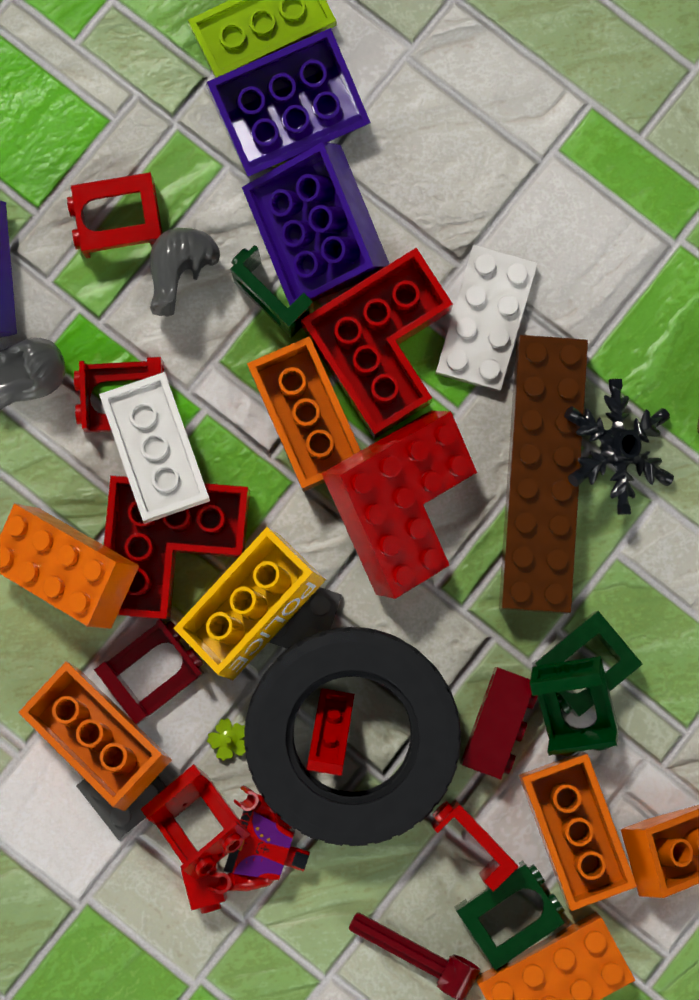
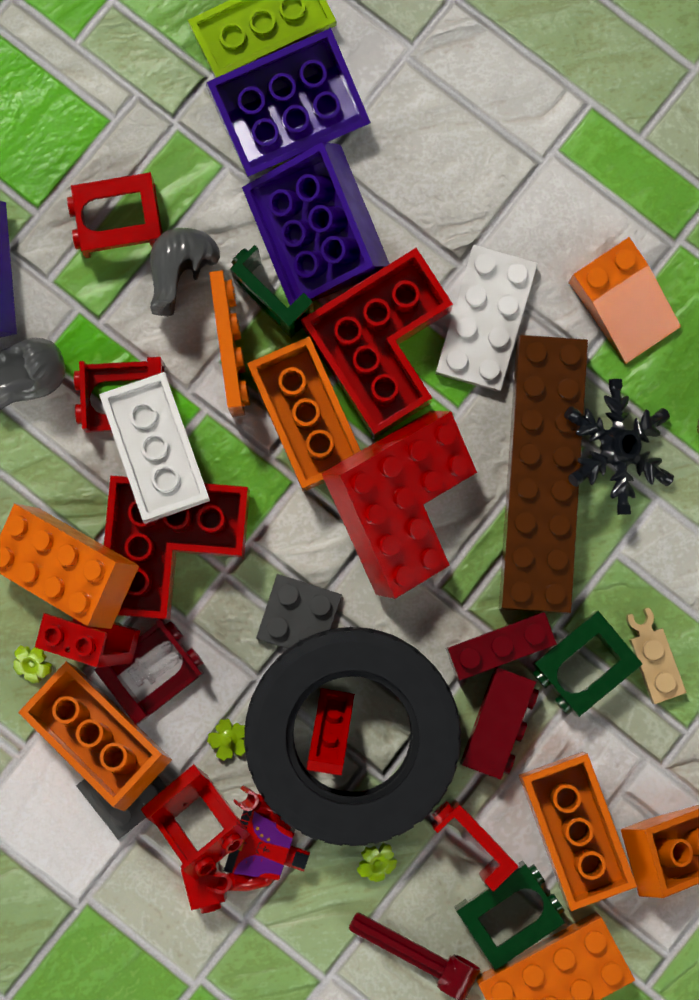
(31, 663): none -> lime plant
(87, 644): none -> red panel
(154, 664): none -> clear arm
(229, 331): none -> orange plate
(249, 604): yellow brick -> none
(377, 862): none -> lime plant
(501, 646): none -> dark red brick
(567, 676): dark green panel -> none
(625, 300): none -> orange slope
(658, 666): none -> tan plate

